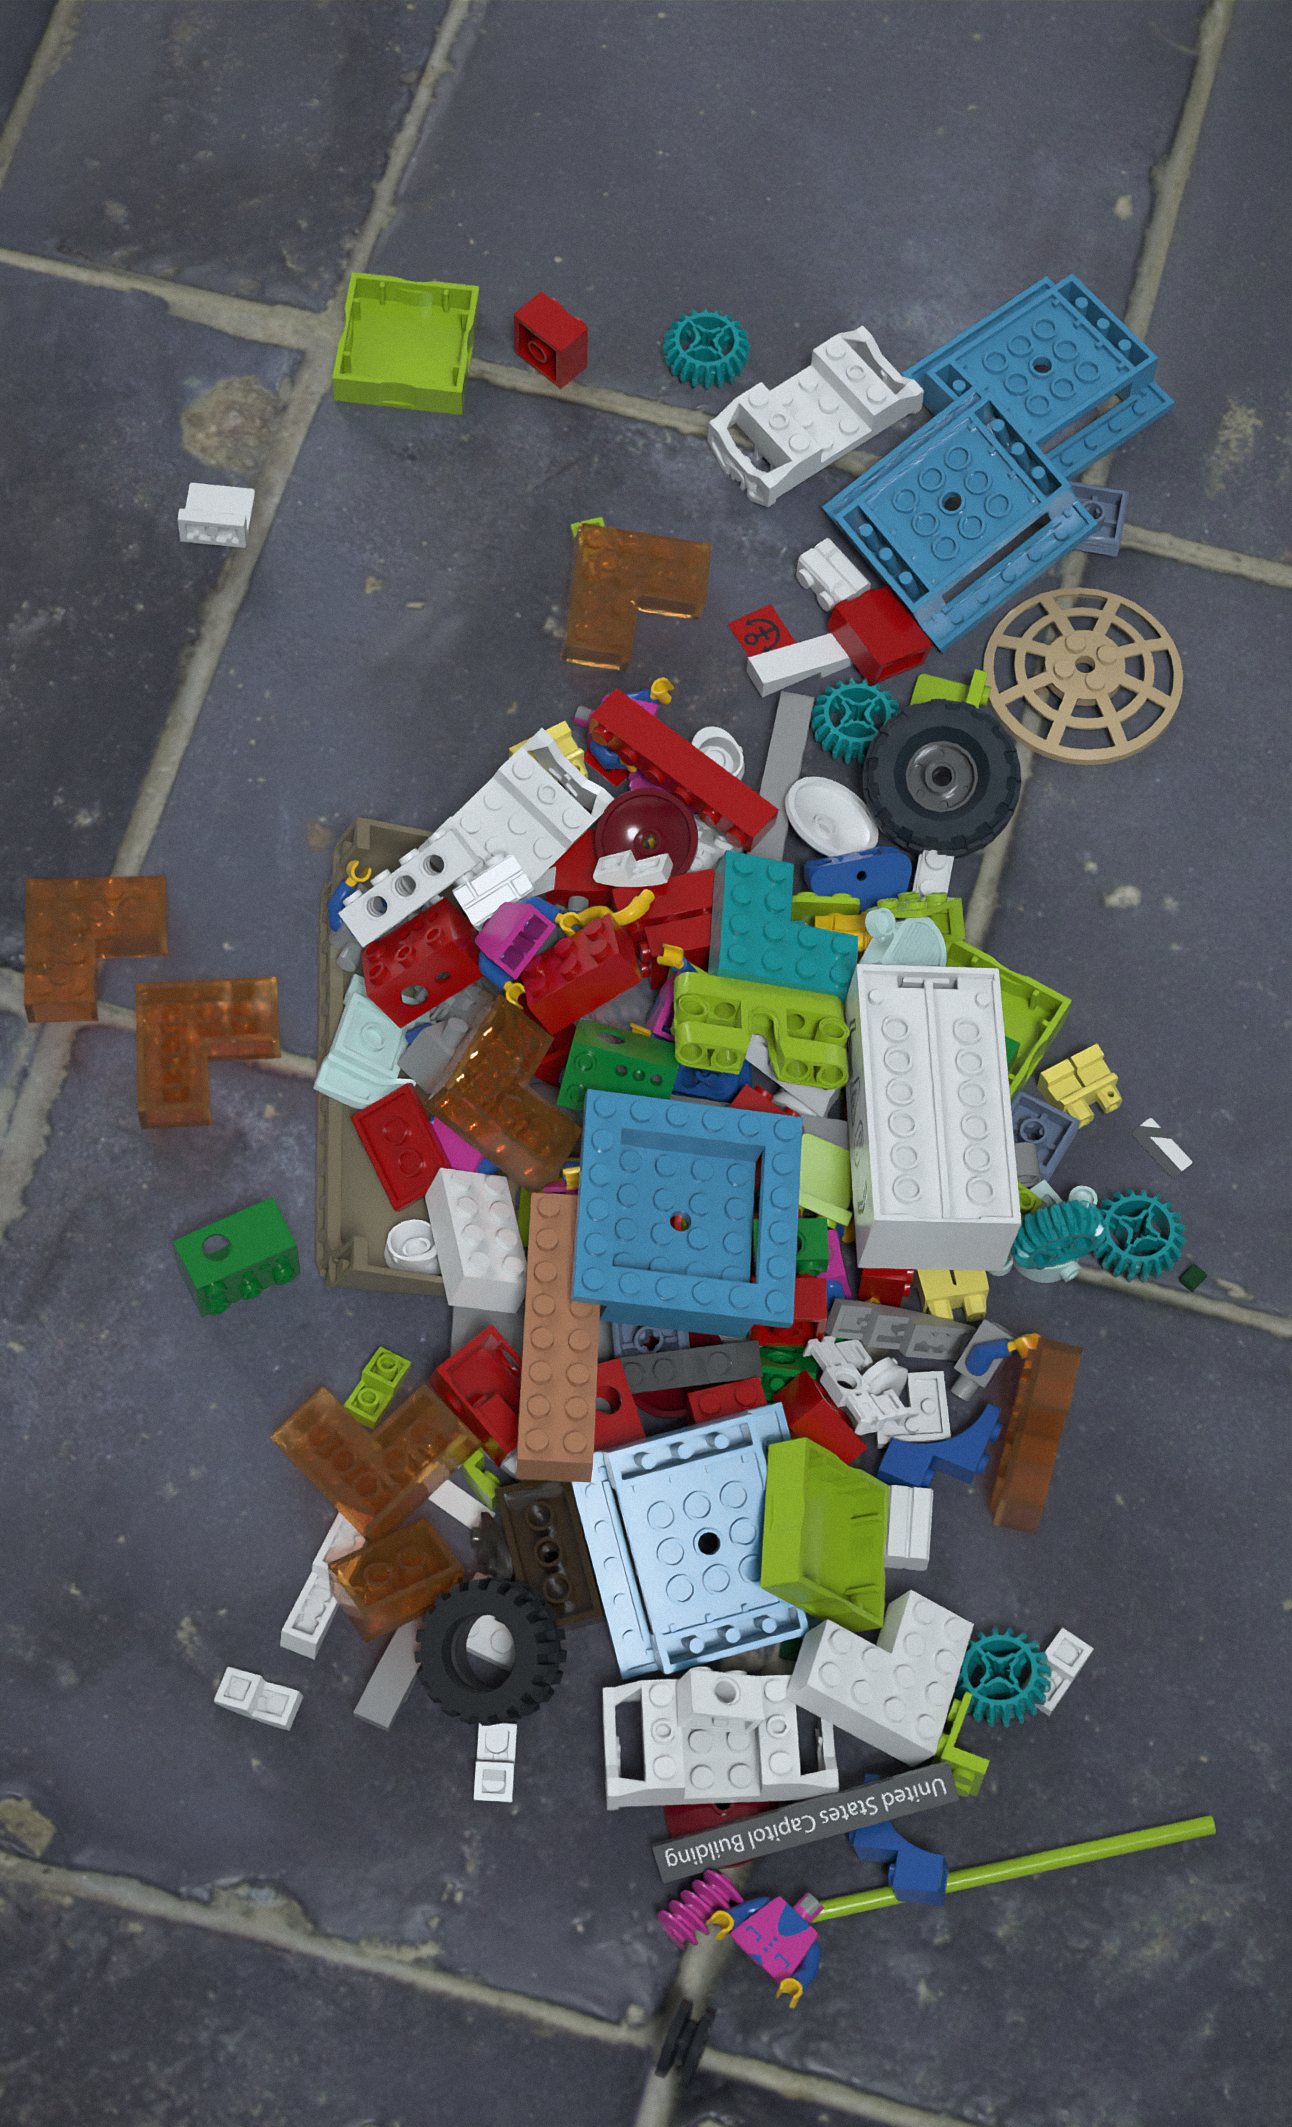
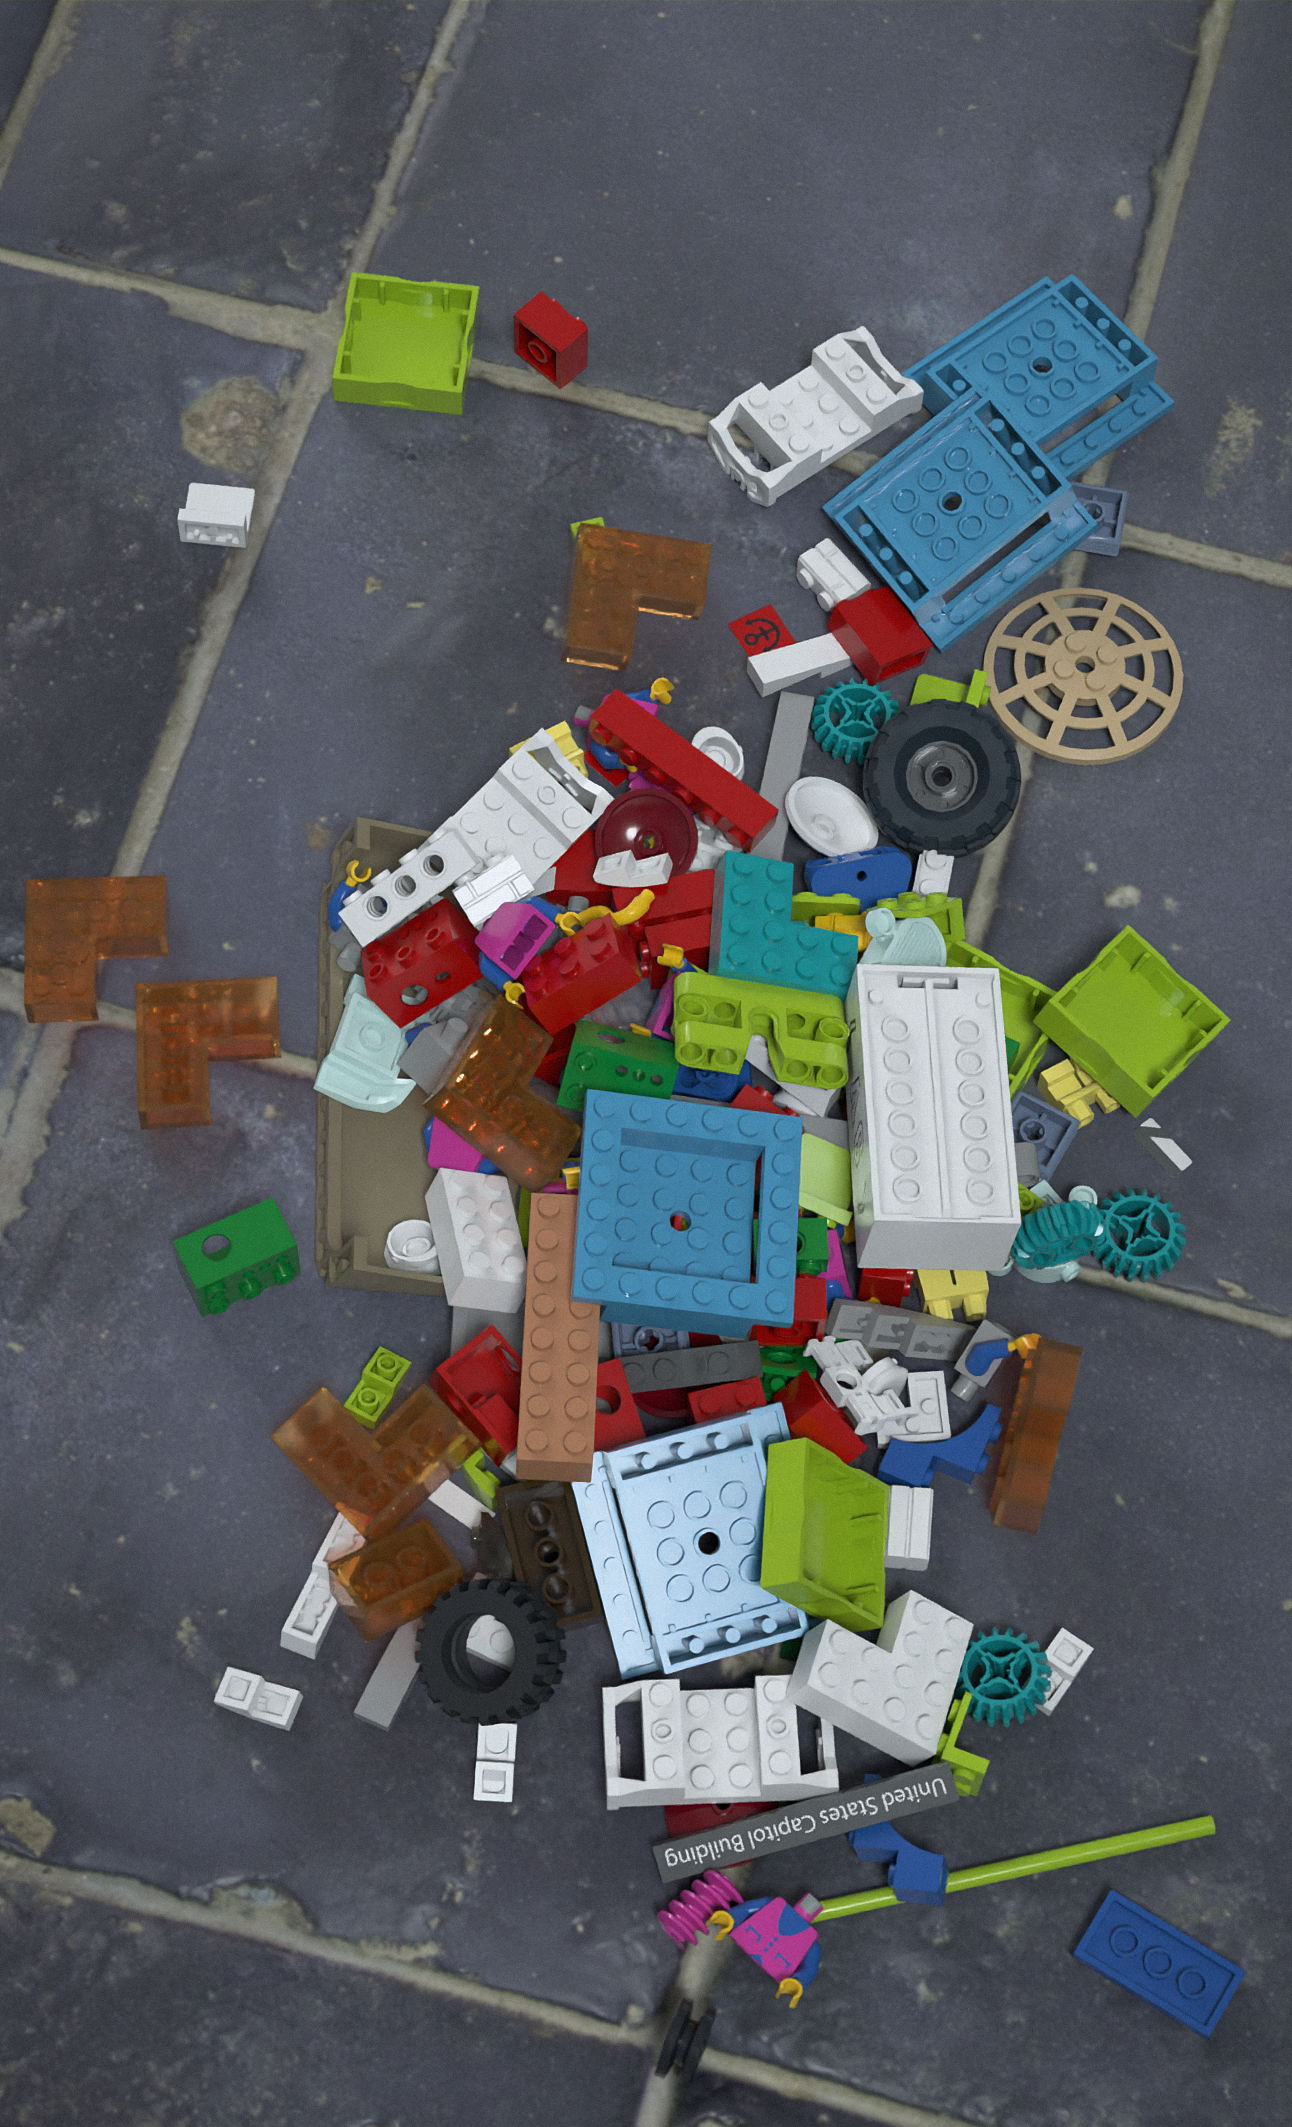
(401, 1145): red tile -> none
(701, 1708): white brick -> none
(704, 359): teal gear -> none
(1131, 1021): none -> lime tile
(1159, 1964): none -> blue plate
(1193, 1278): dark green piece -> none

